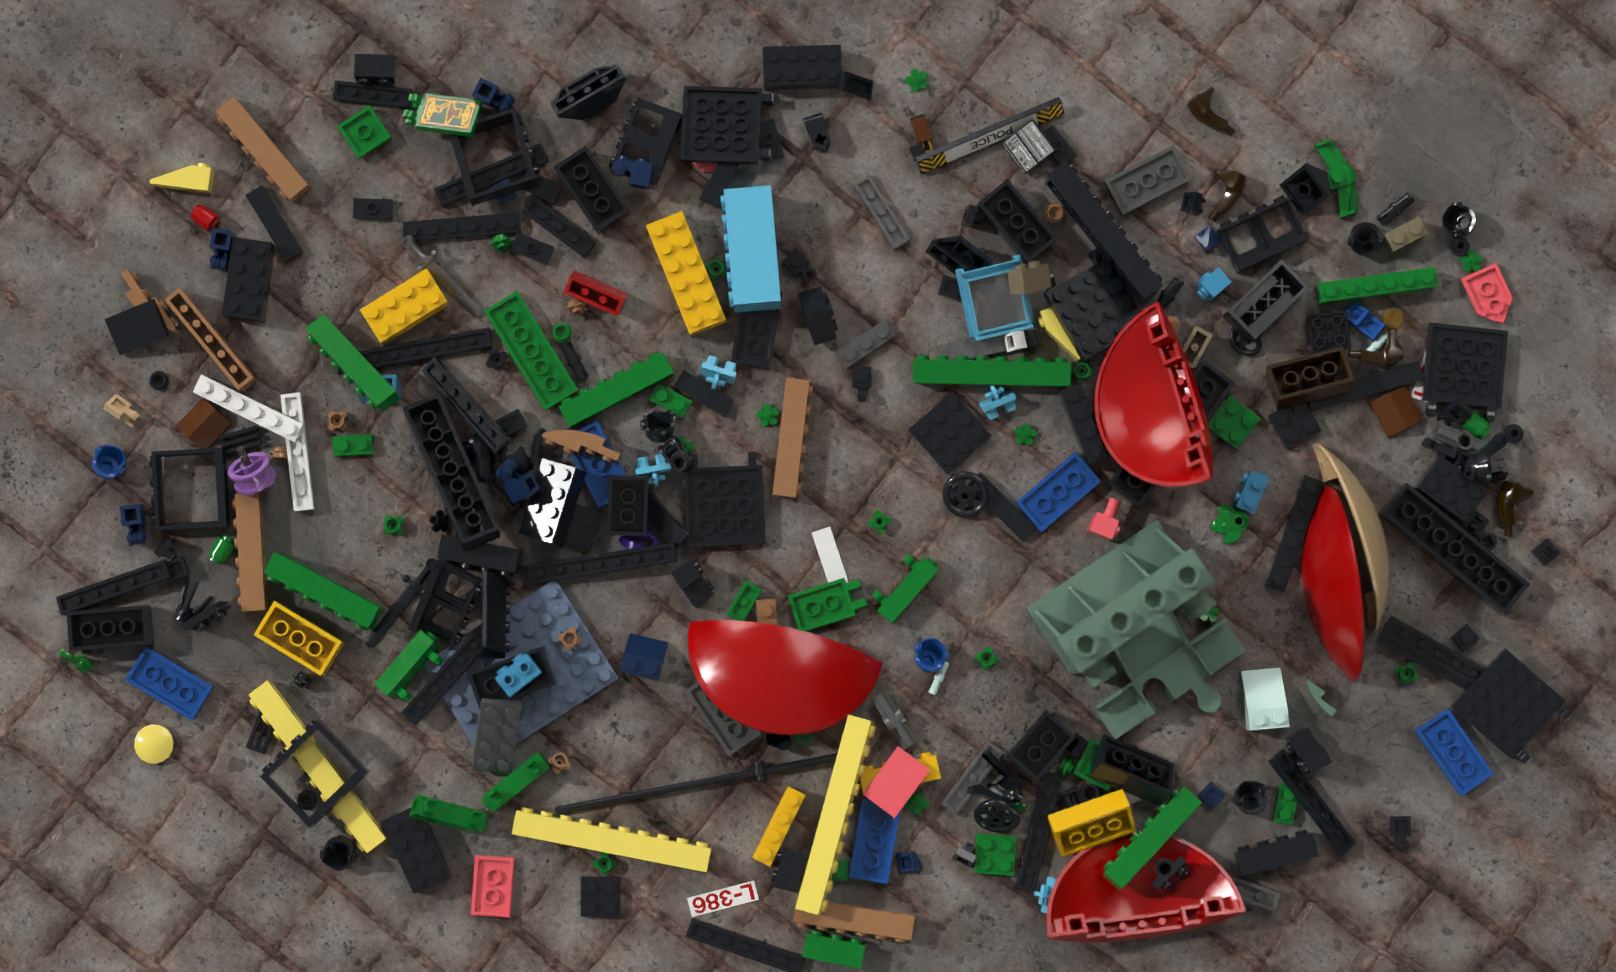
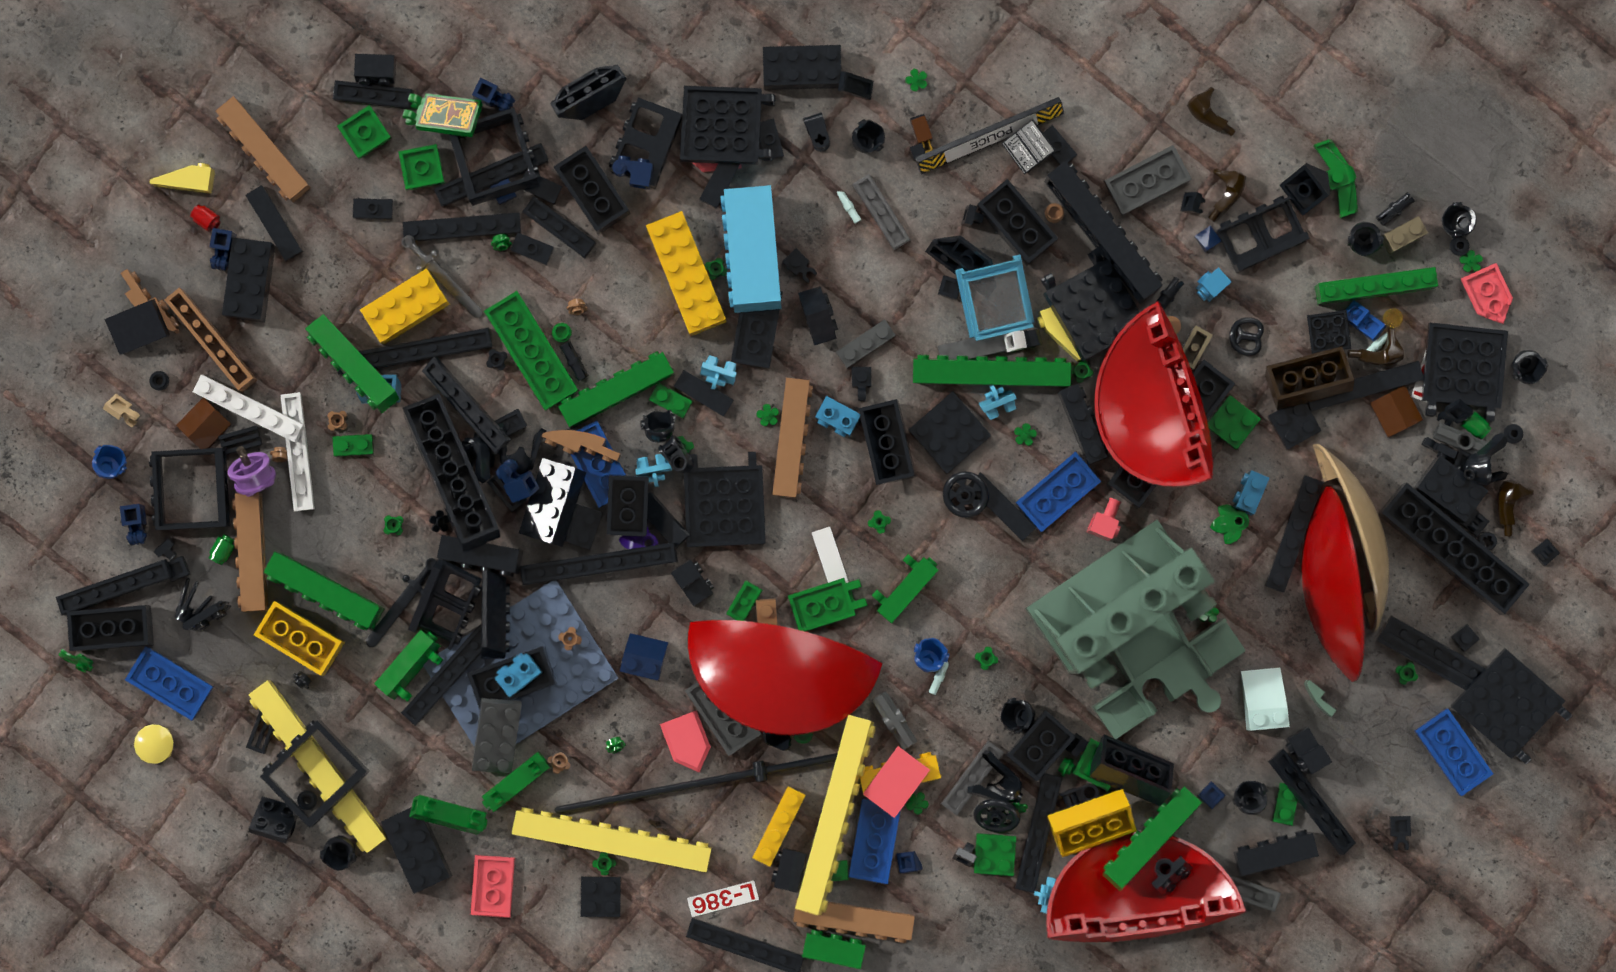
(273, 820): none -> black plate
(421, 167): none -> green plate
(595, 293): red brick -> none
(615, 745): none -> green plate
(687, 740): none -> coral tile
(837, 416): none -> dark azure brick
(849, 207): none -> light aqua piece
(868, 137): none -> black cap
(887, 442): none -> black slope
(1017, 715): none -> black cap
(1029, 278): dark tan brick -> none
(1265, 301): black brick -> none
(1529, 367): none -> black cap

